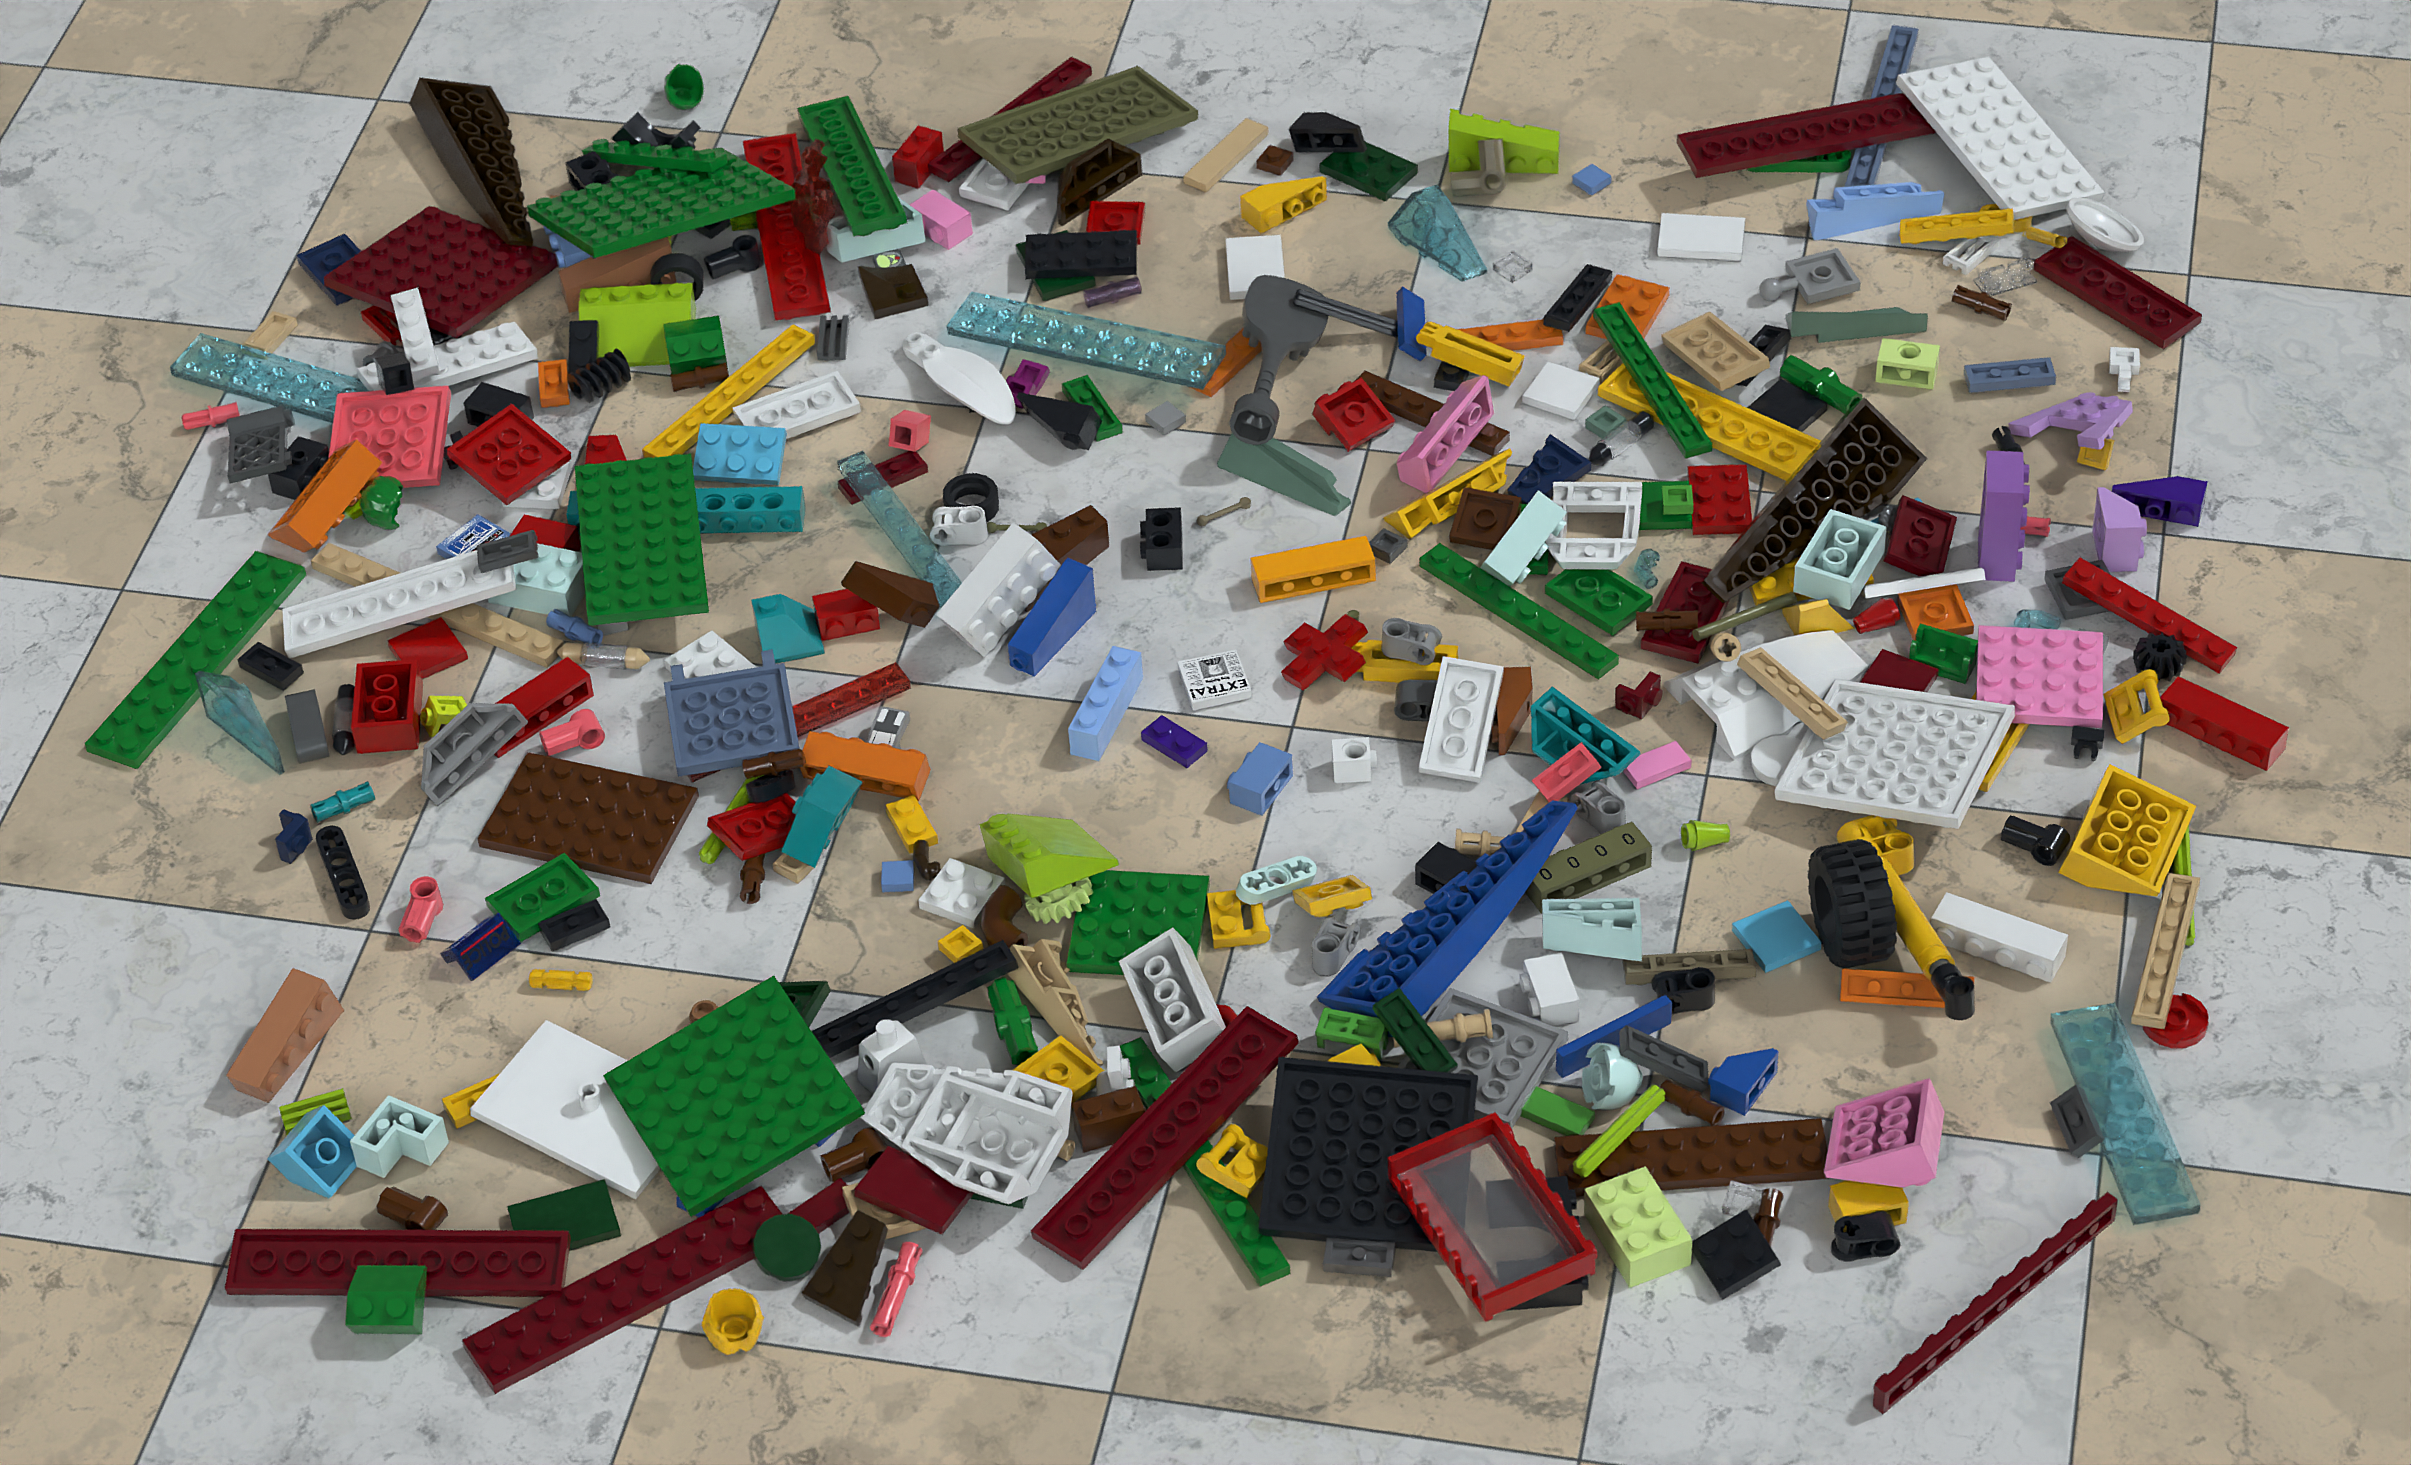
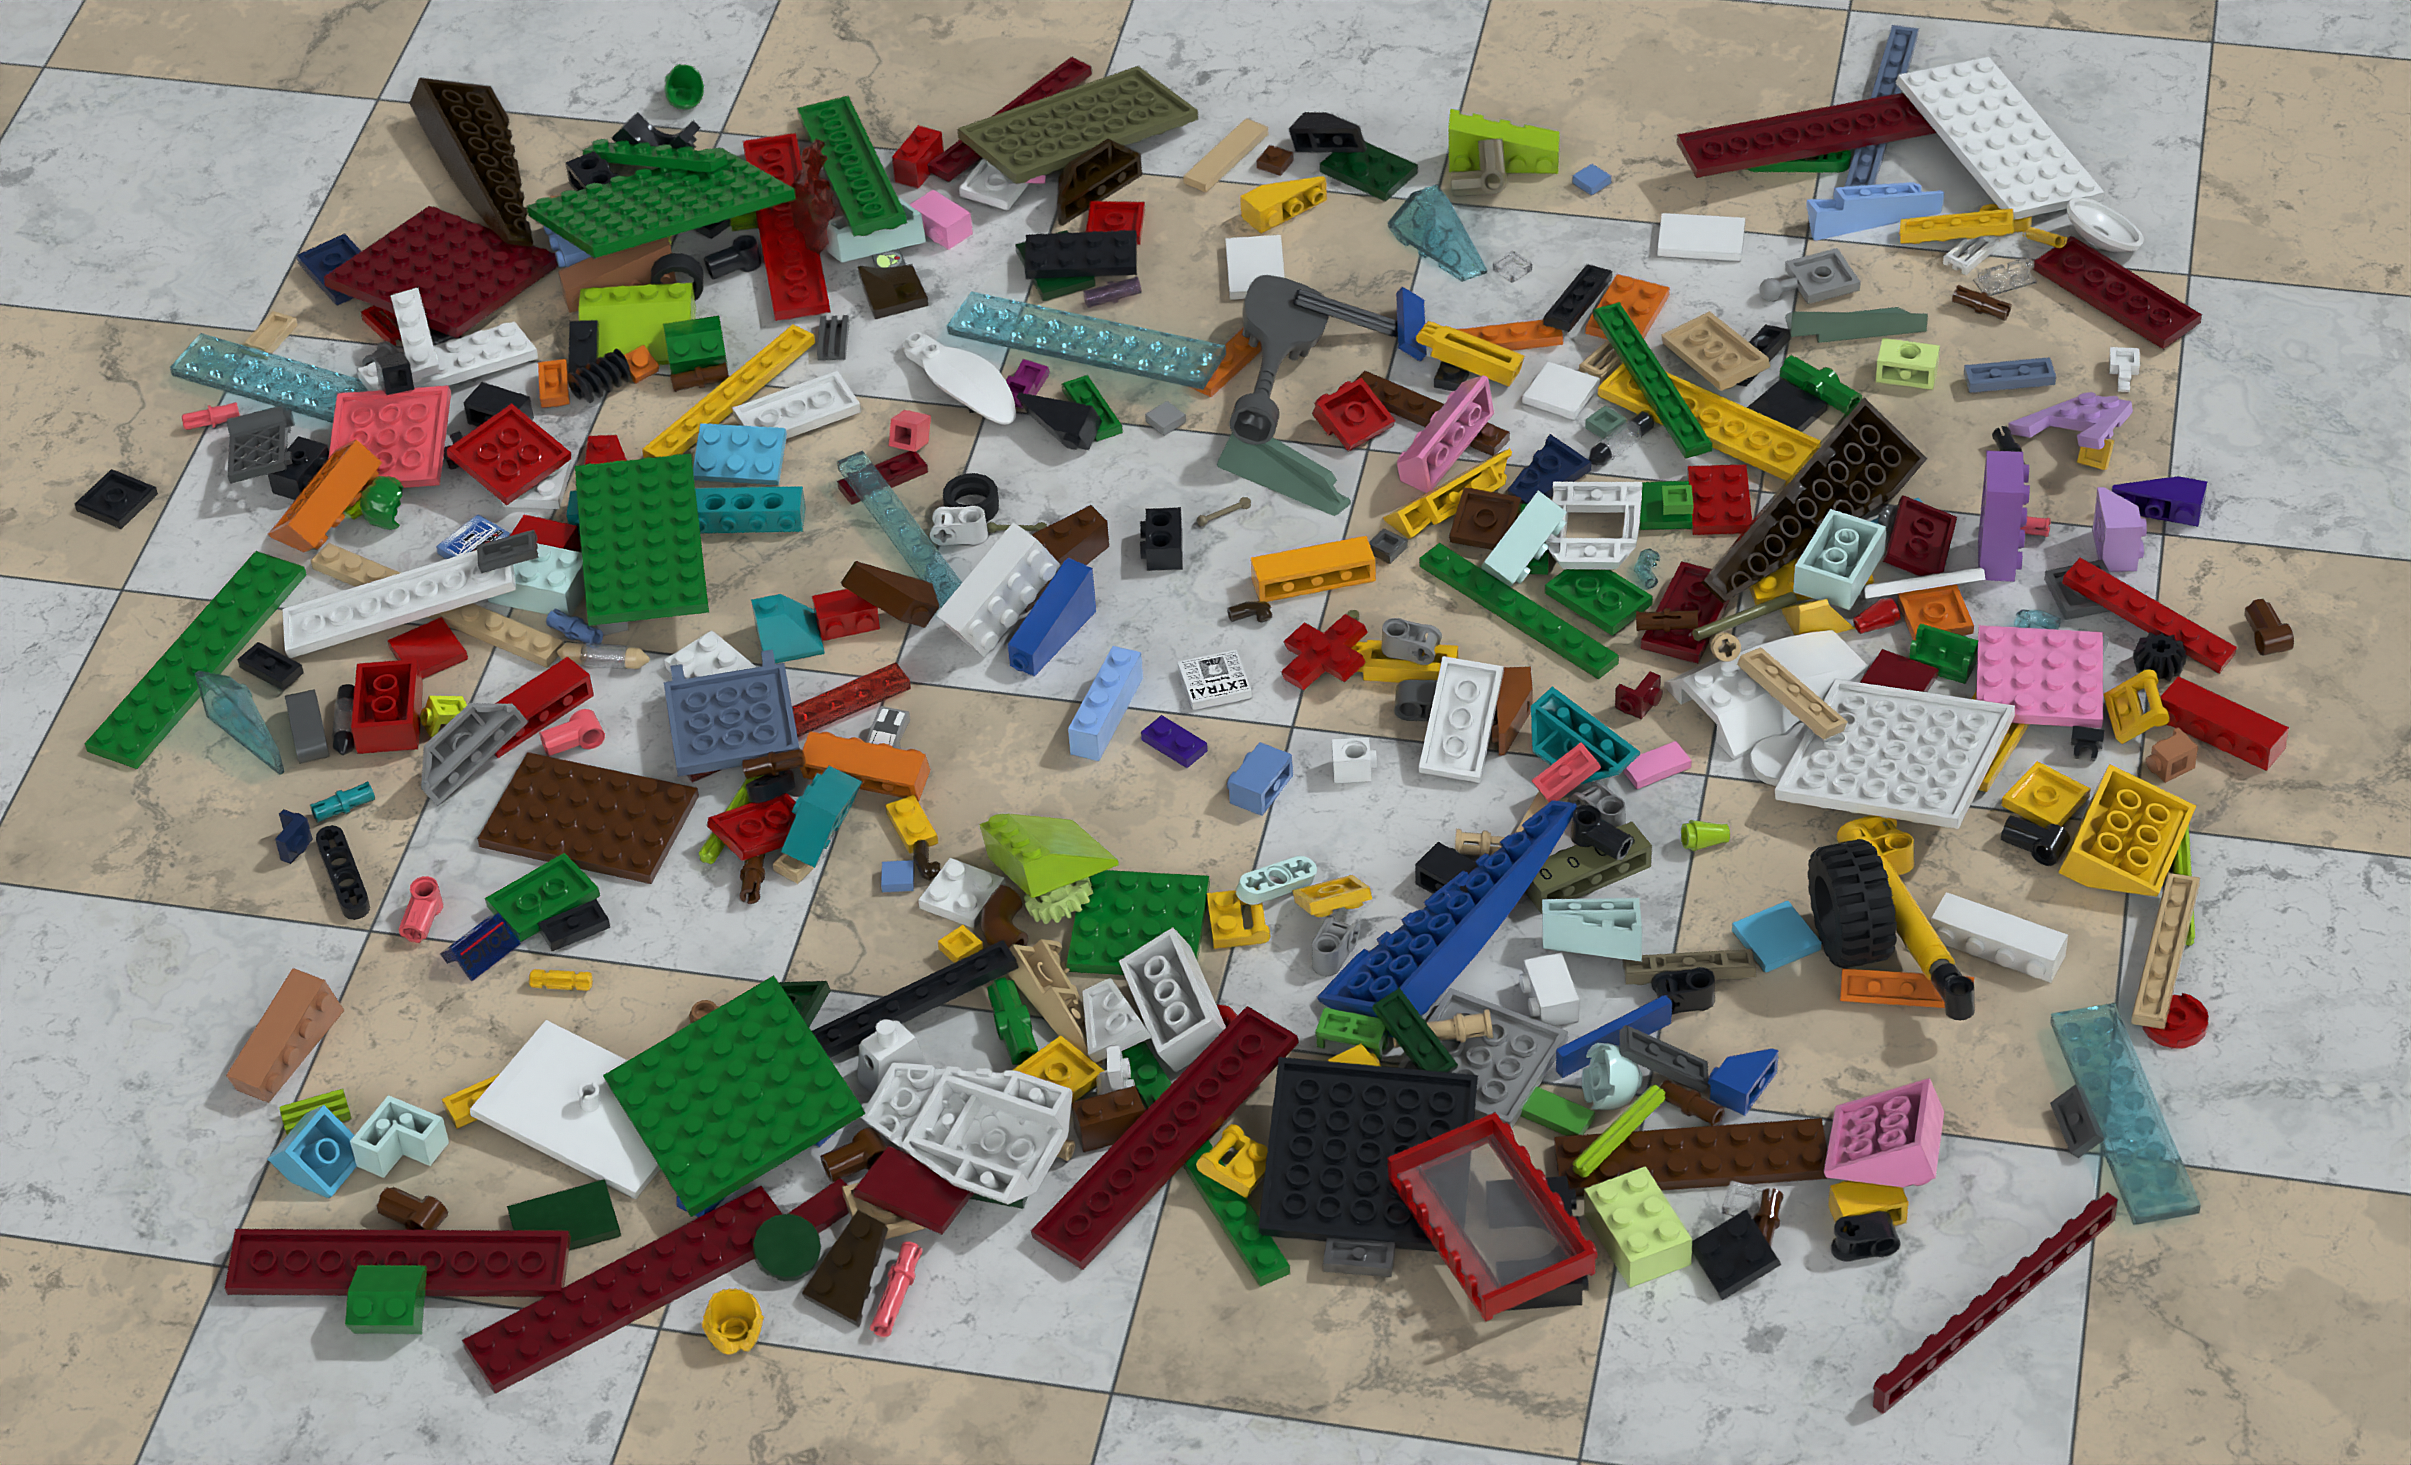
(116, 499): none -> black tile
(641, 364): none -> orange plate
(1110, 1020): none -> white wing
(1250, 608): none -> dark brown arm
(1591, 830): none -> black piece
(2045, 796): none -> yellow plate
(2172, 756): none -> nougat brick
(2269, 632): none -> reddish brown piece

